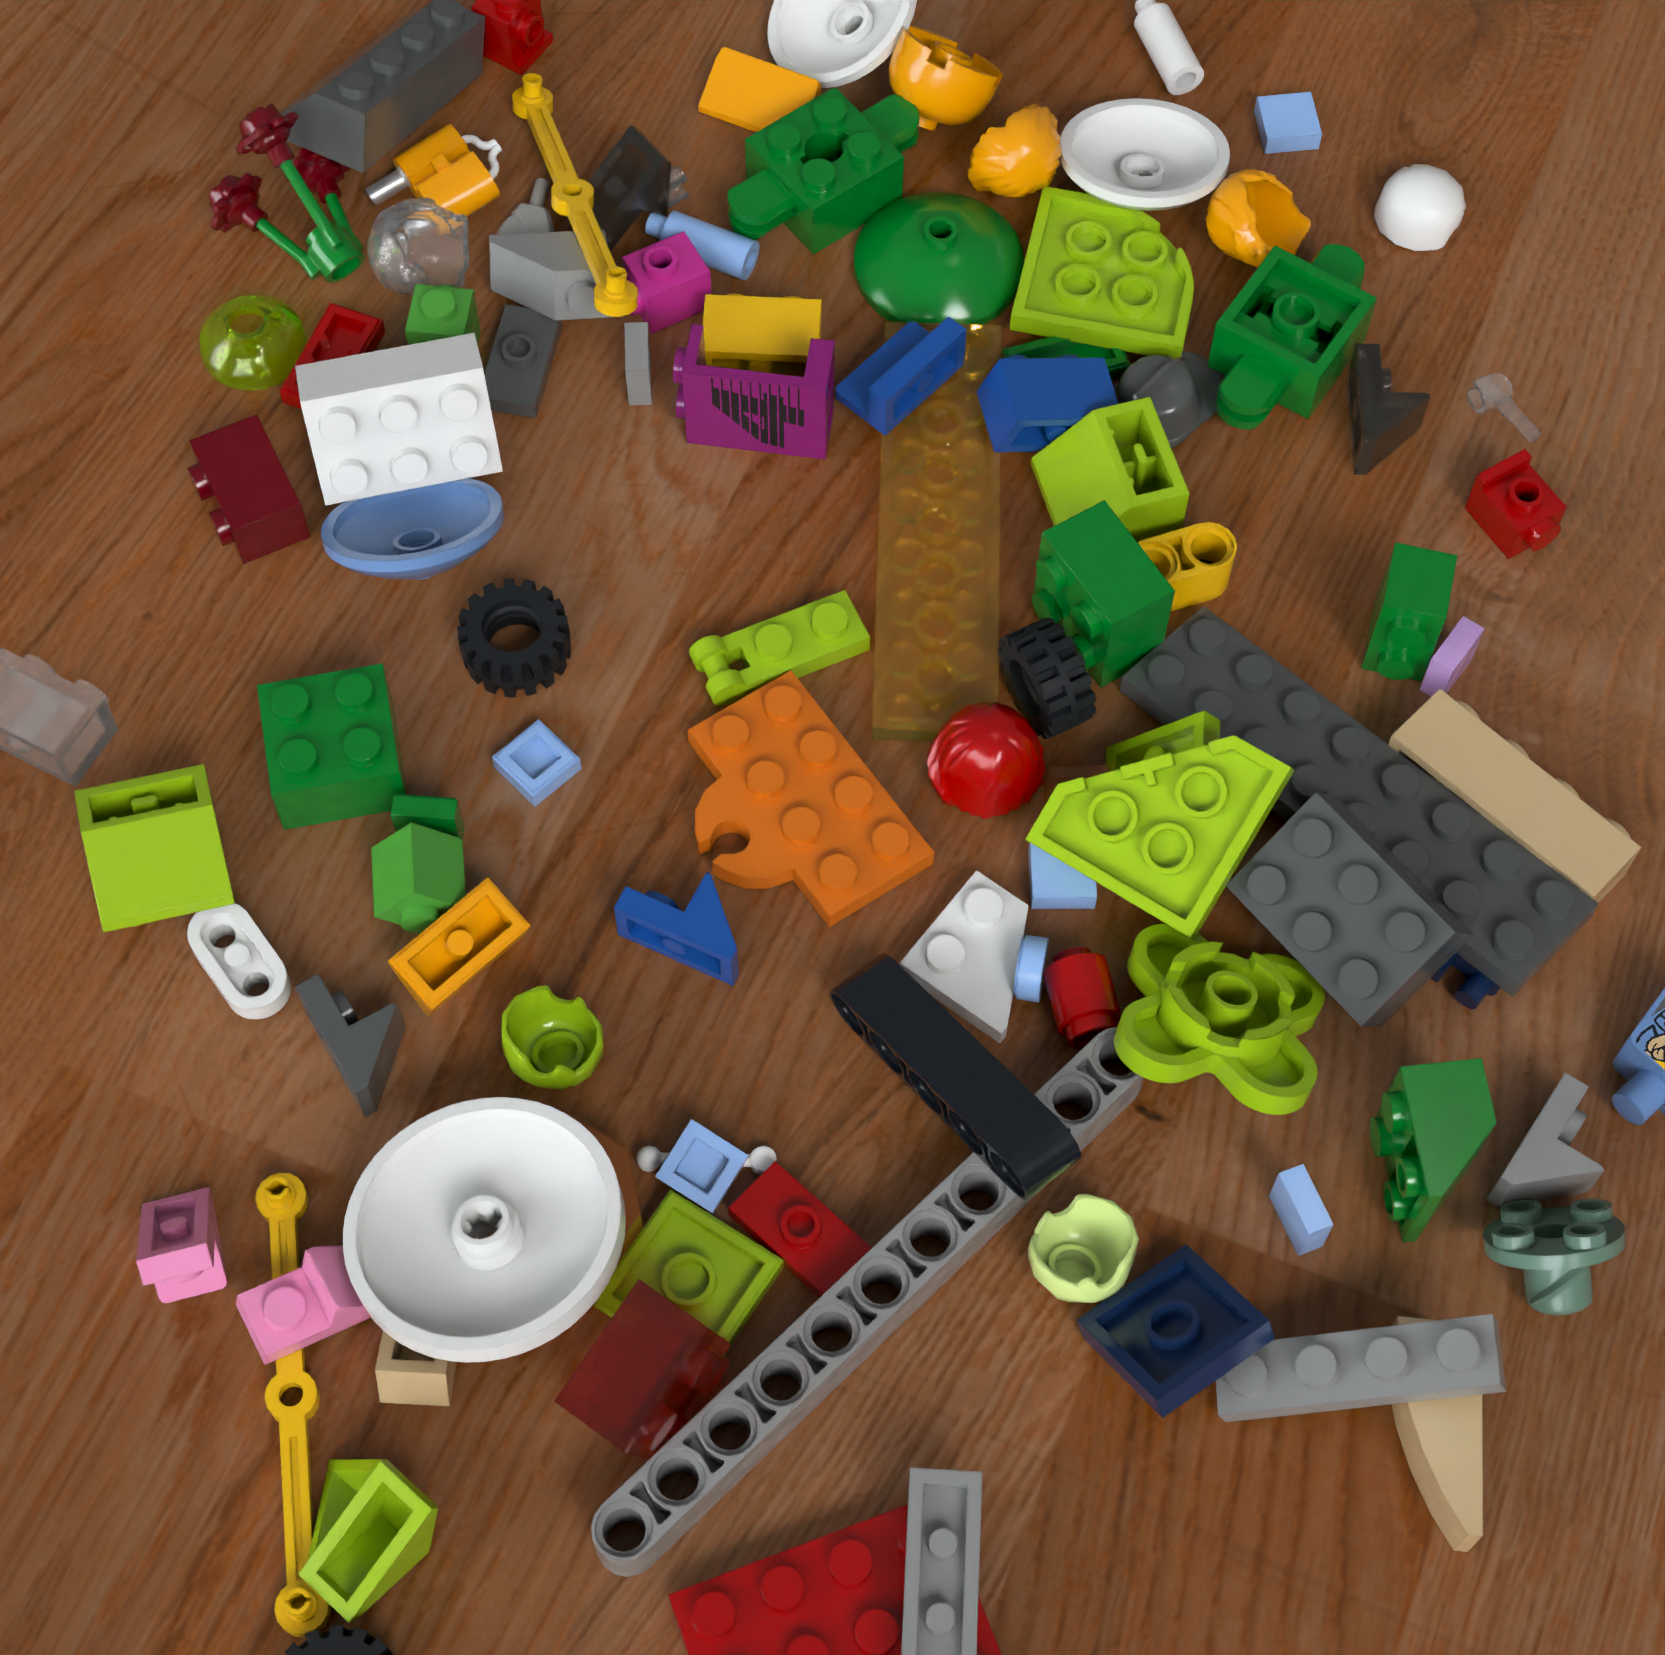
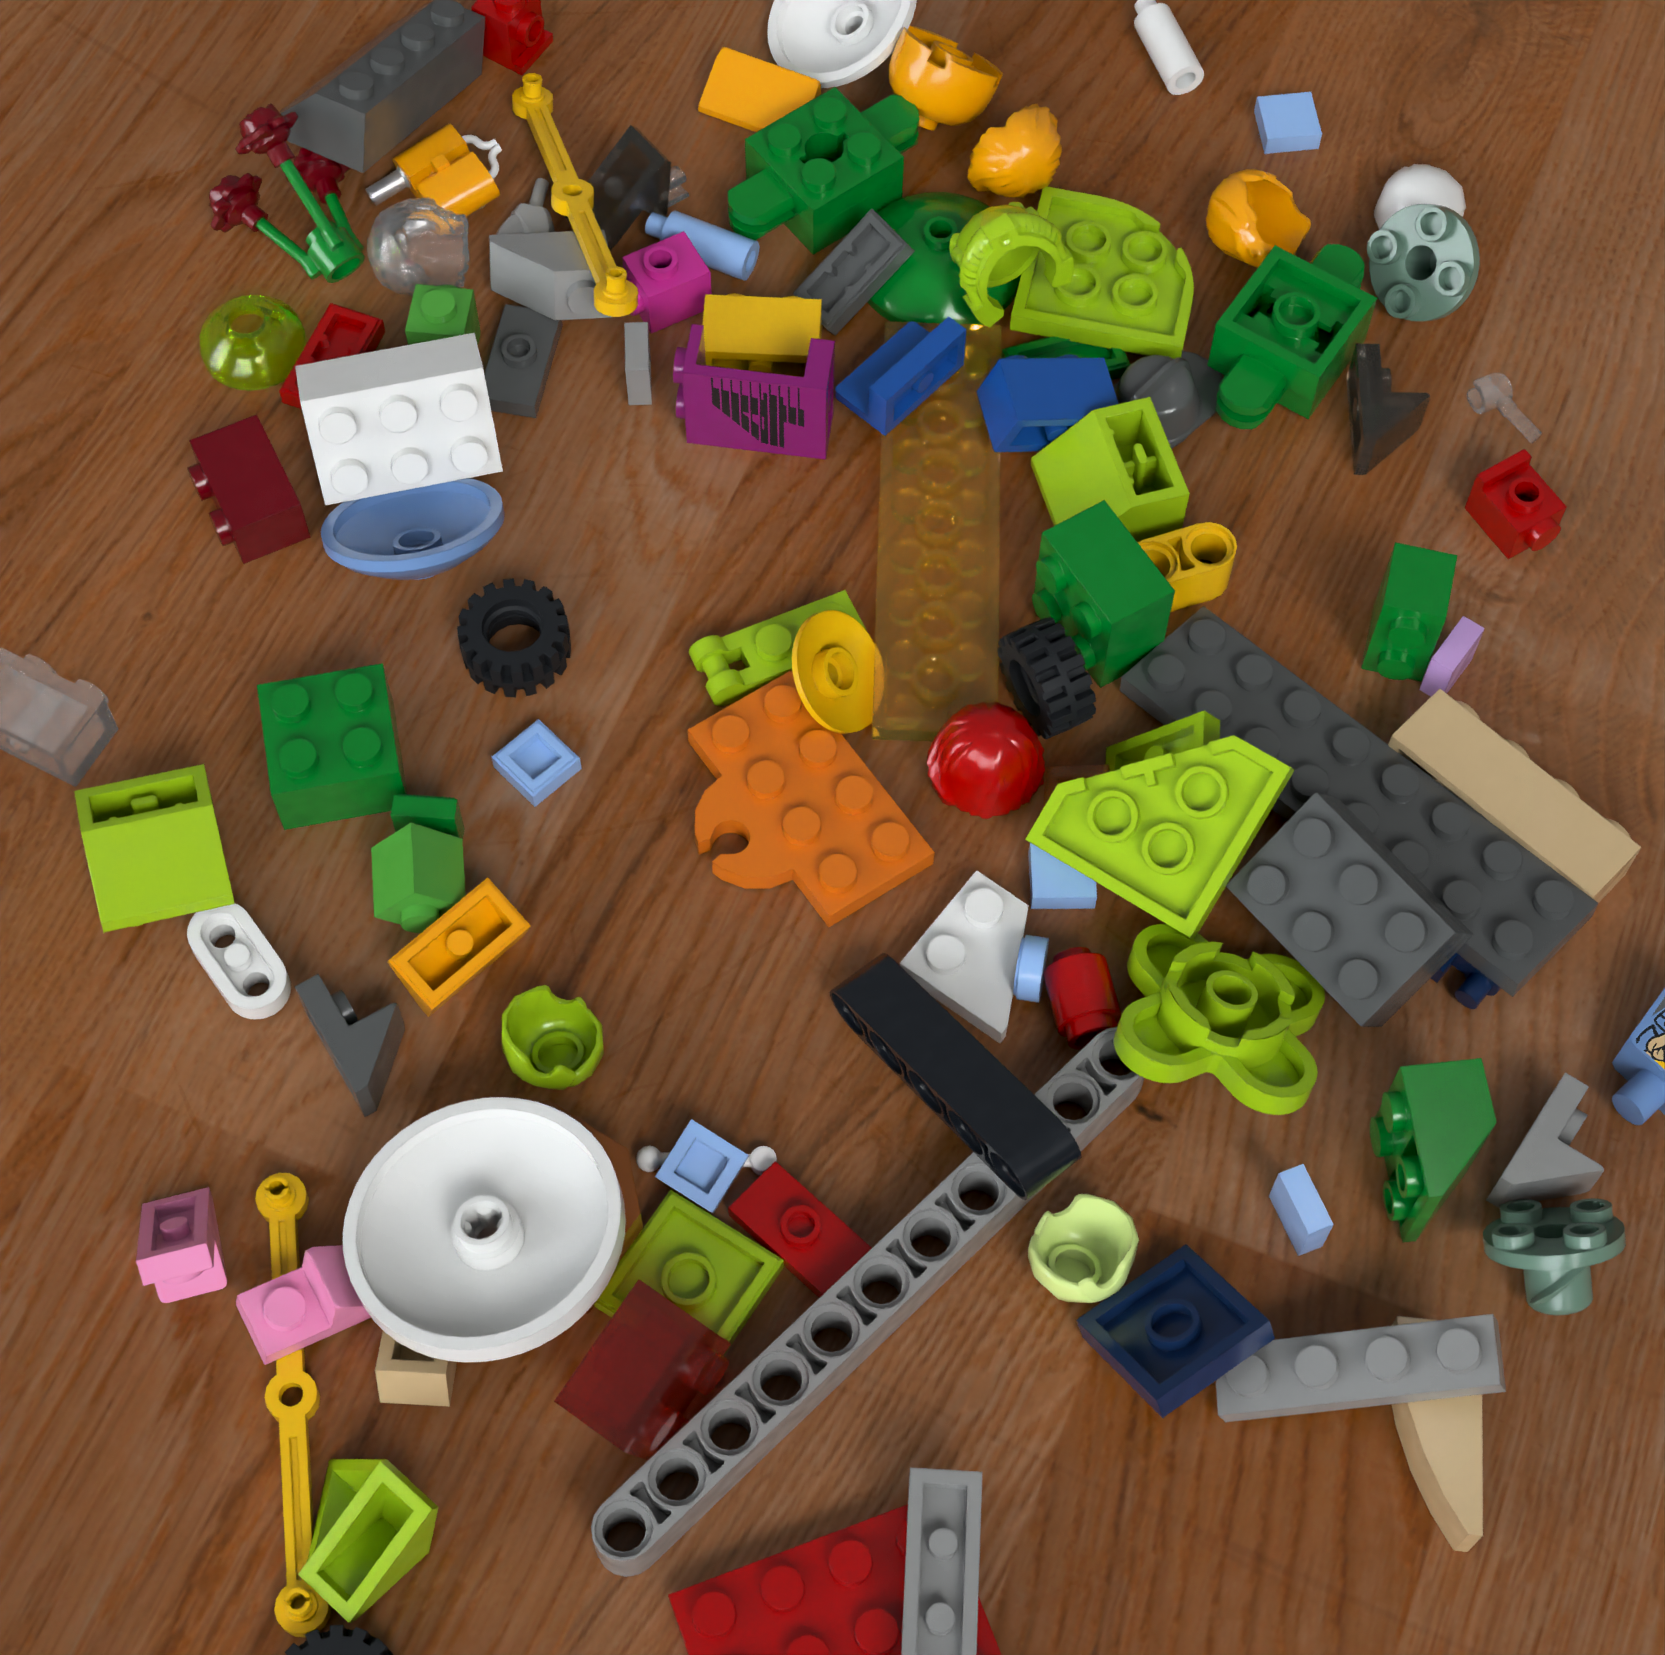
(692, 937): blue slope -> none
(835, 671): none -> yellow dish
(855, 270): none -> dark grey plate
(1000, 247): none -> lime helmet
(1144, 153): white dish -> none
(1423, 262): none -> sand green plate

